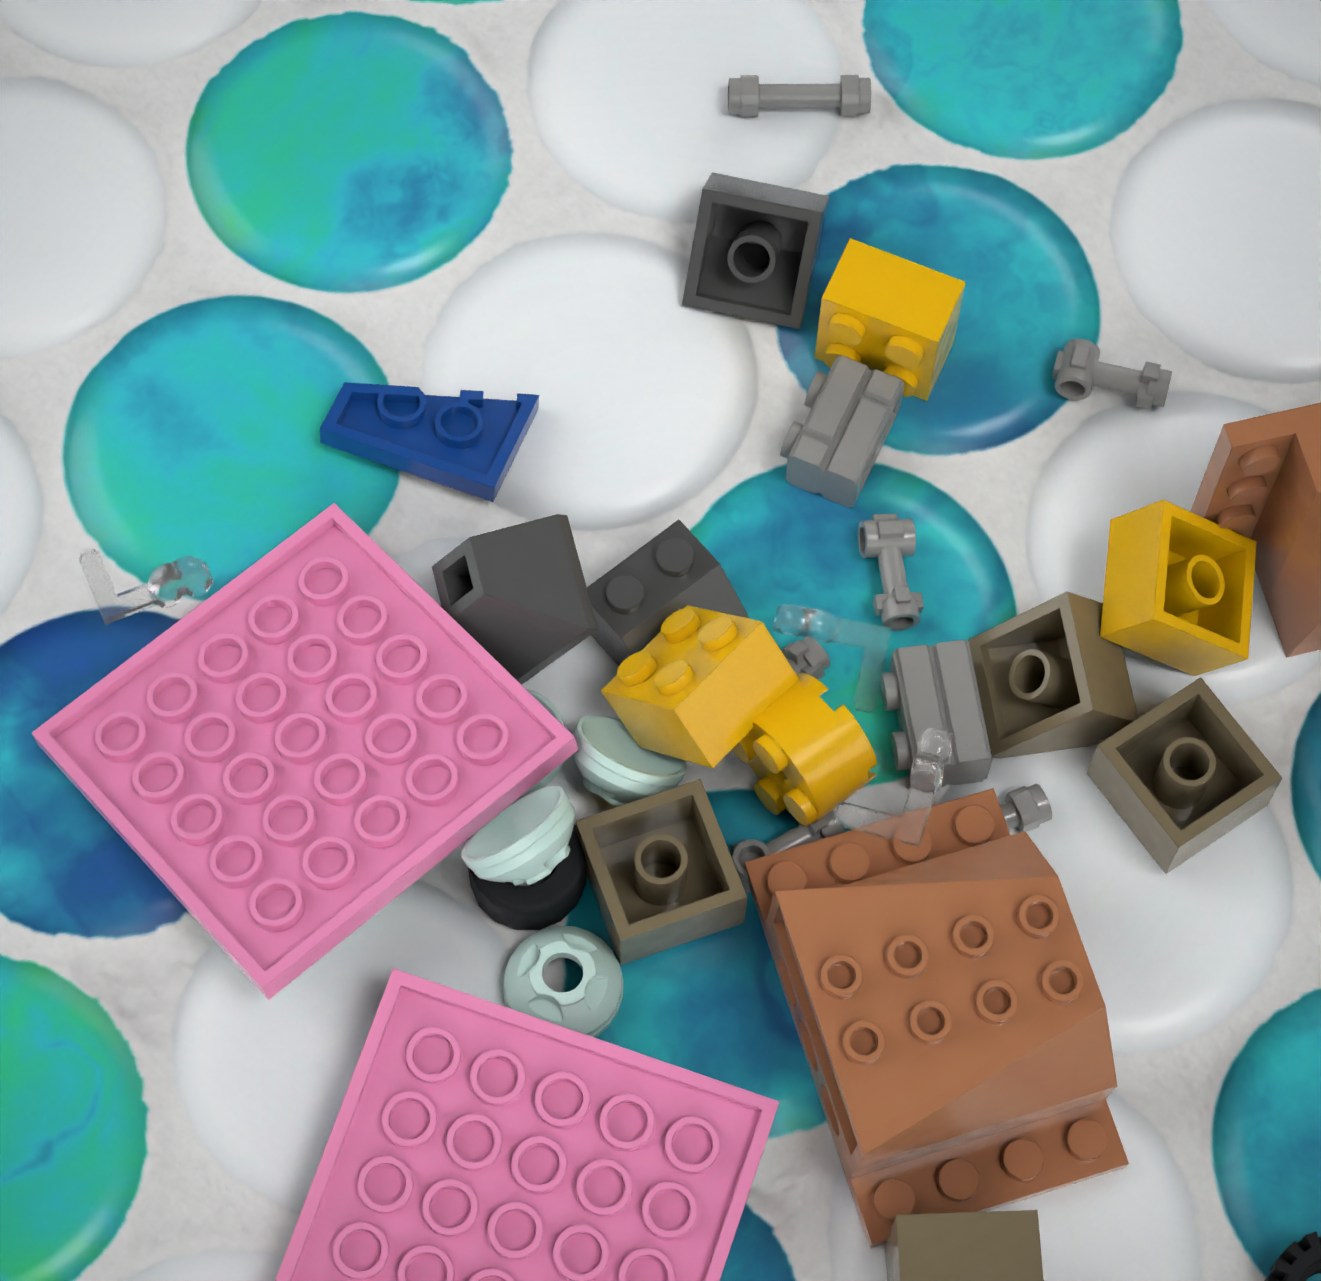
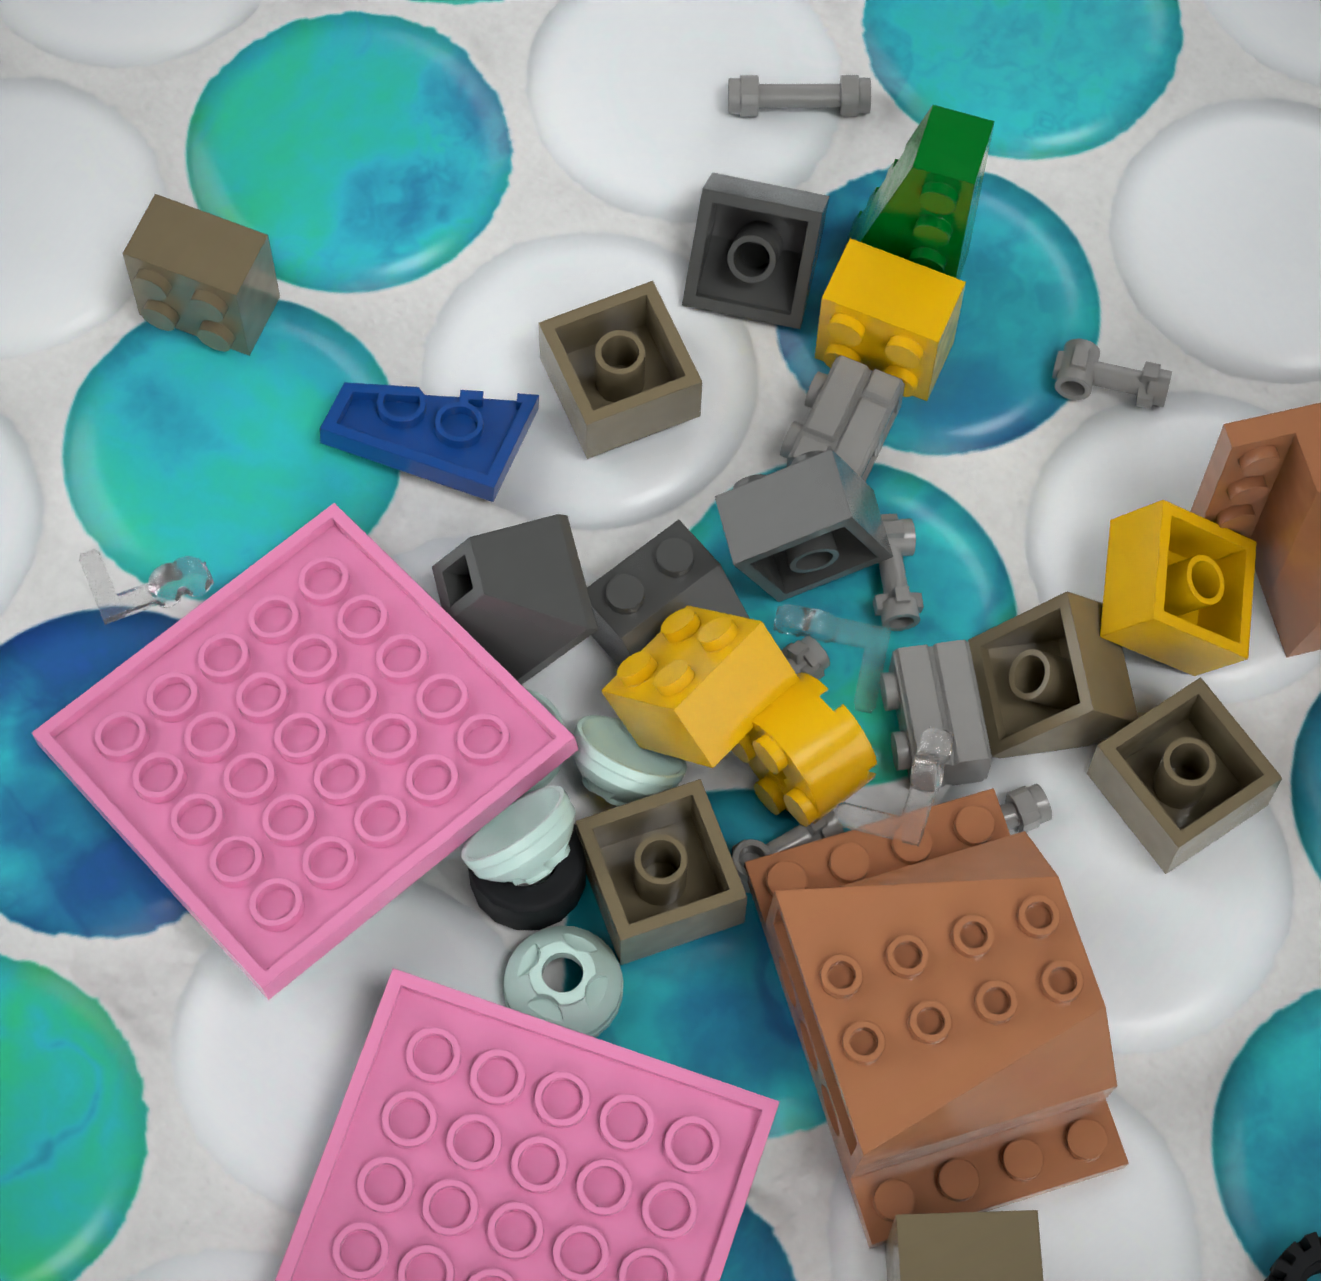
(201, 275): none -> dark tan brick
(620, 369): none -> dark tan brick
(803, 525): none -> dark grey brick
(930, 193): none -> green wedge

